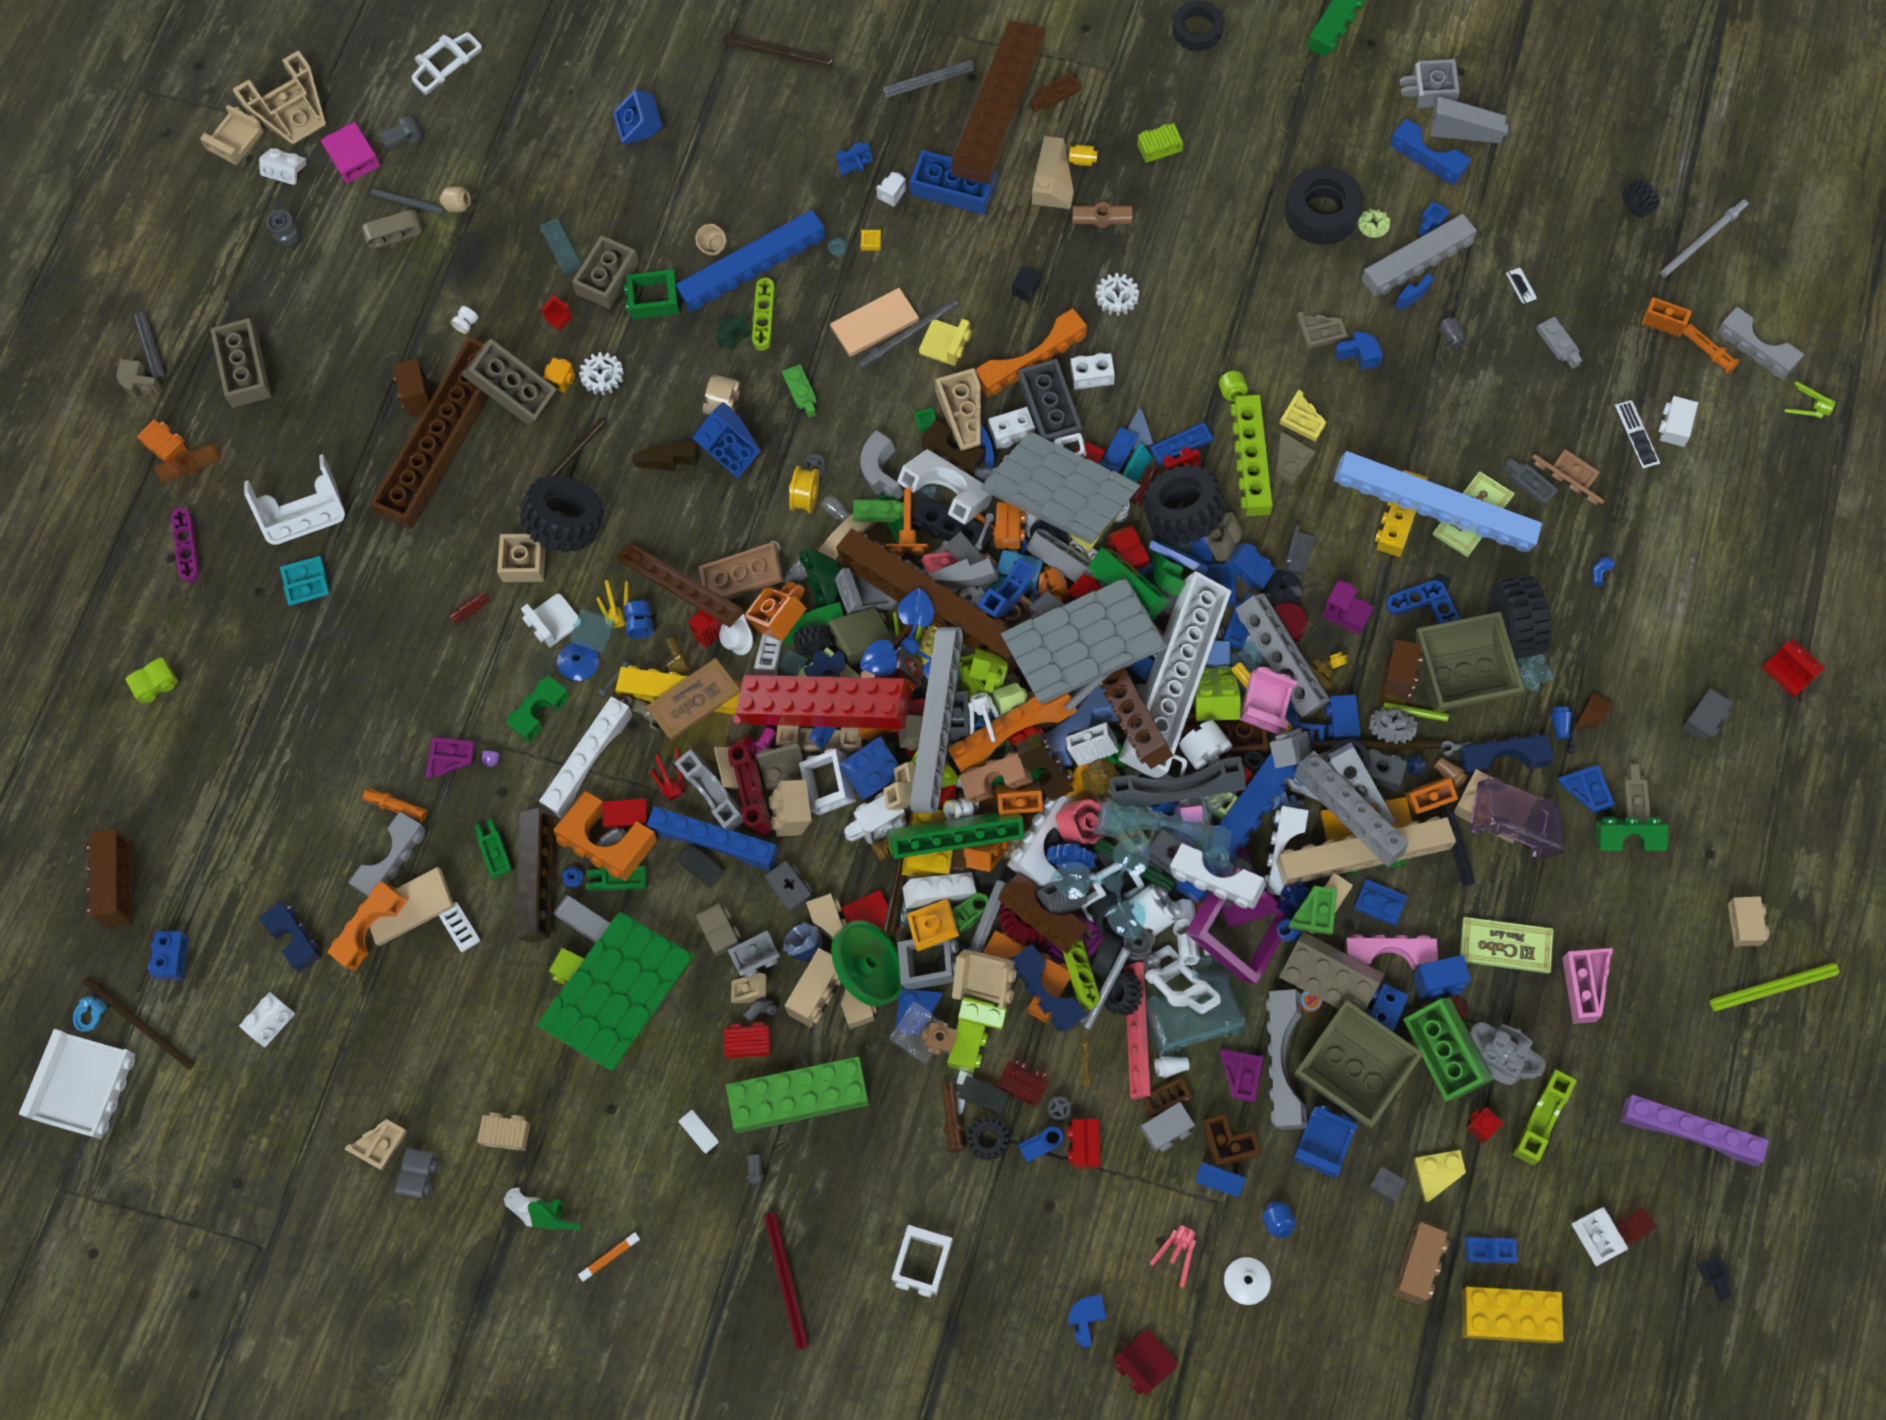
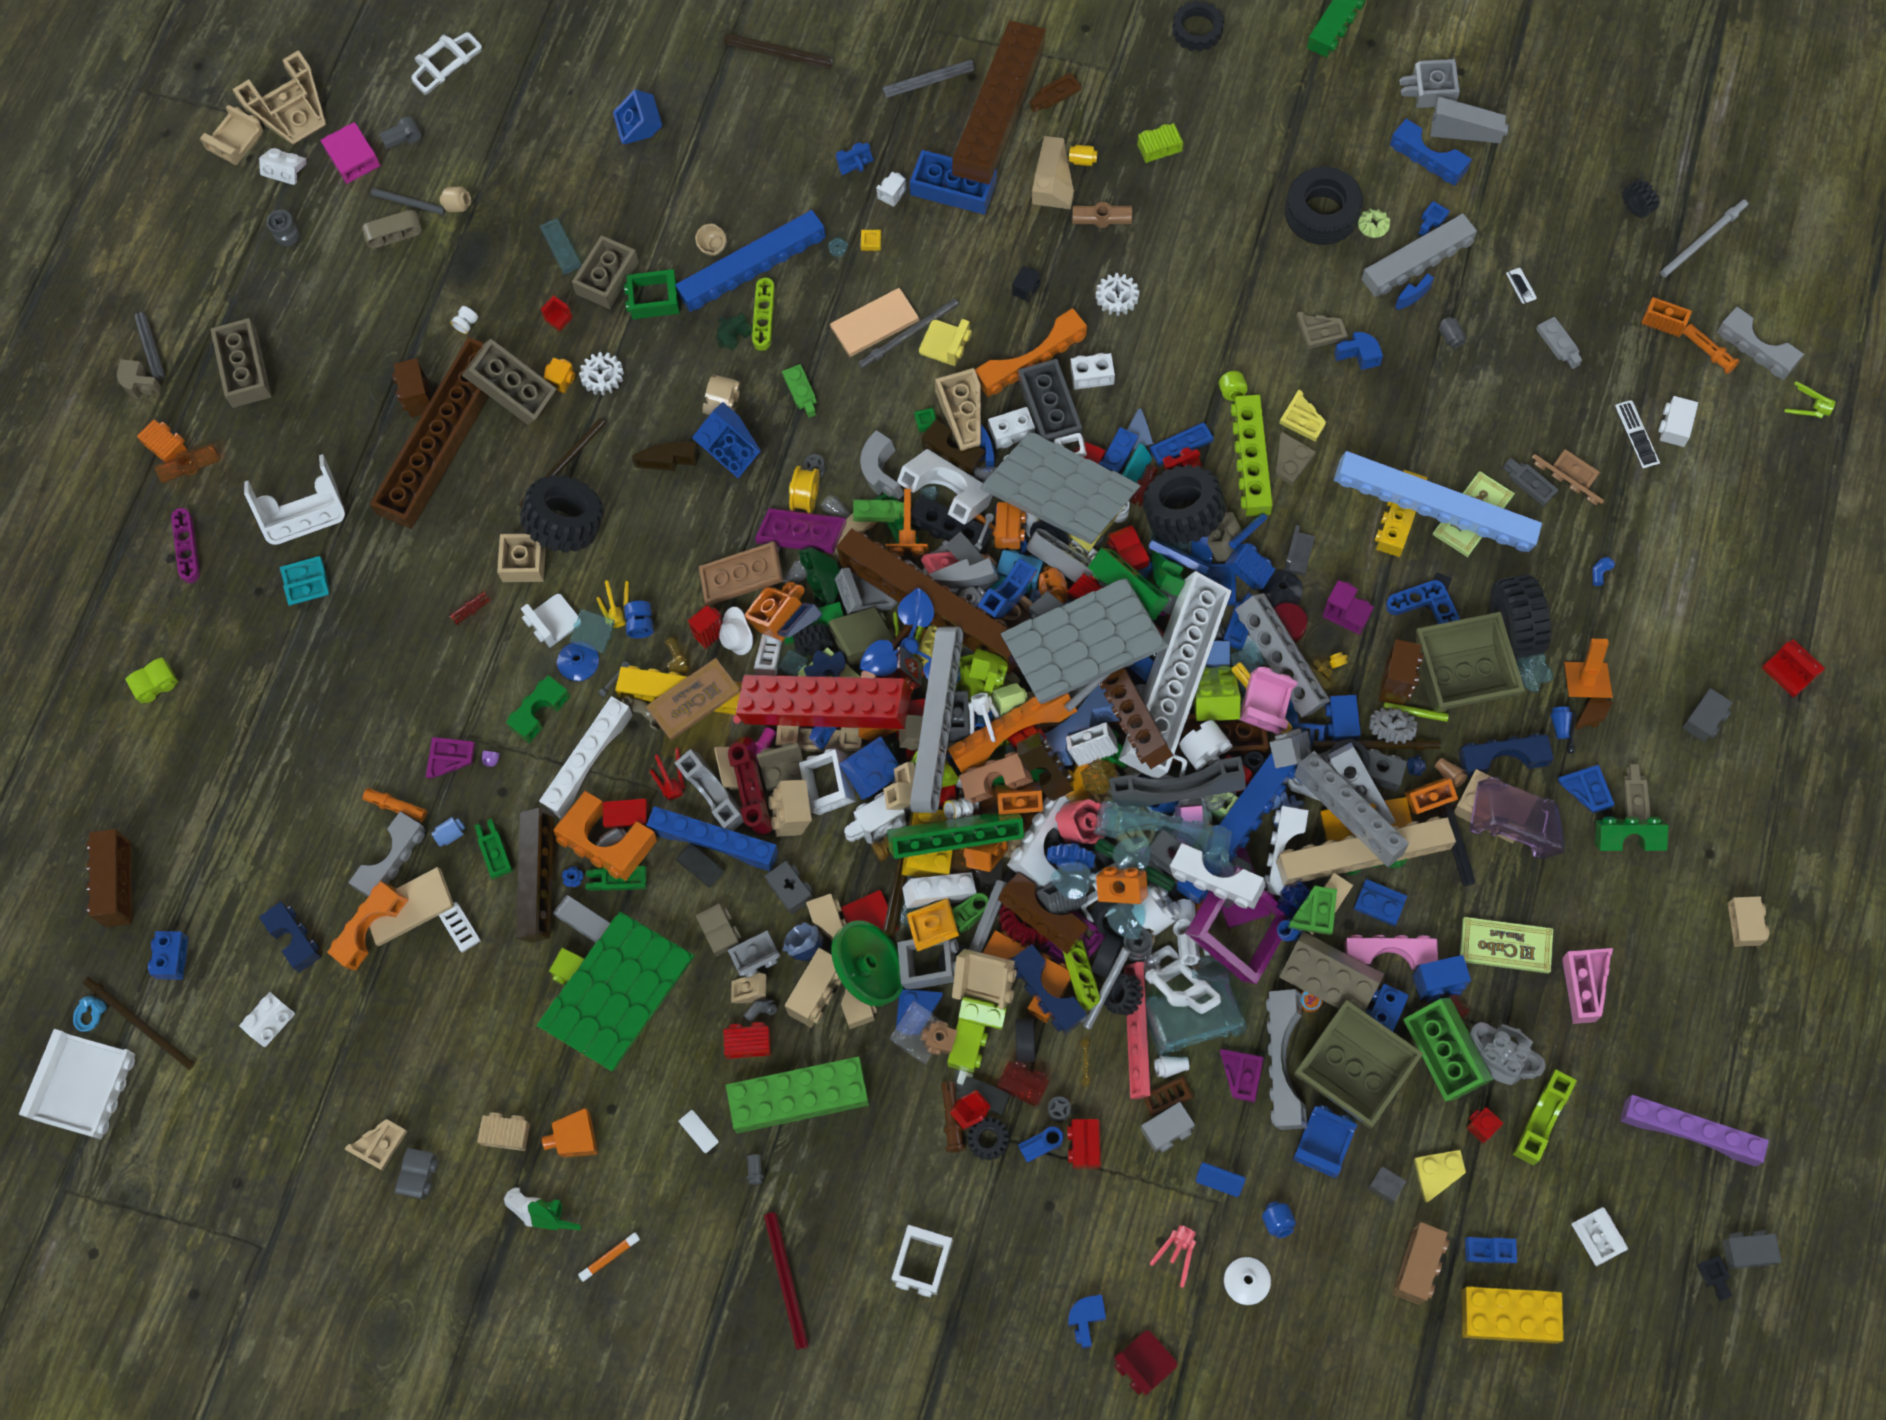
(448, 831): none -> medium blue brick
(572, 1135): none -> orange torso
(680, 585): reddish brown plate -> none
(801, 530): none -> magenta tile
(801, 618): none -> dark blue slope
(970, 1109): none -> red panel
(1025, 1040): none -> black tyre
(1111, 891): none -> orange brick
(1227, 1148): reddish brown brick -> none
(1247, 531): none -> blue bar
(1454, 747): light grey hand -> none
(1591, 676): none -> orange piece
(1635, 1226): clear red brick -> none
(1751, 1250): none -> dark grey brick
(1774, 987): lime axle -> none

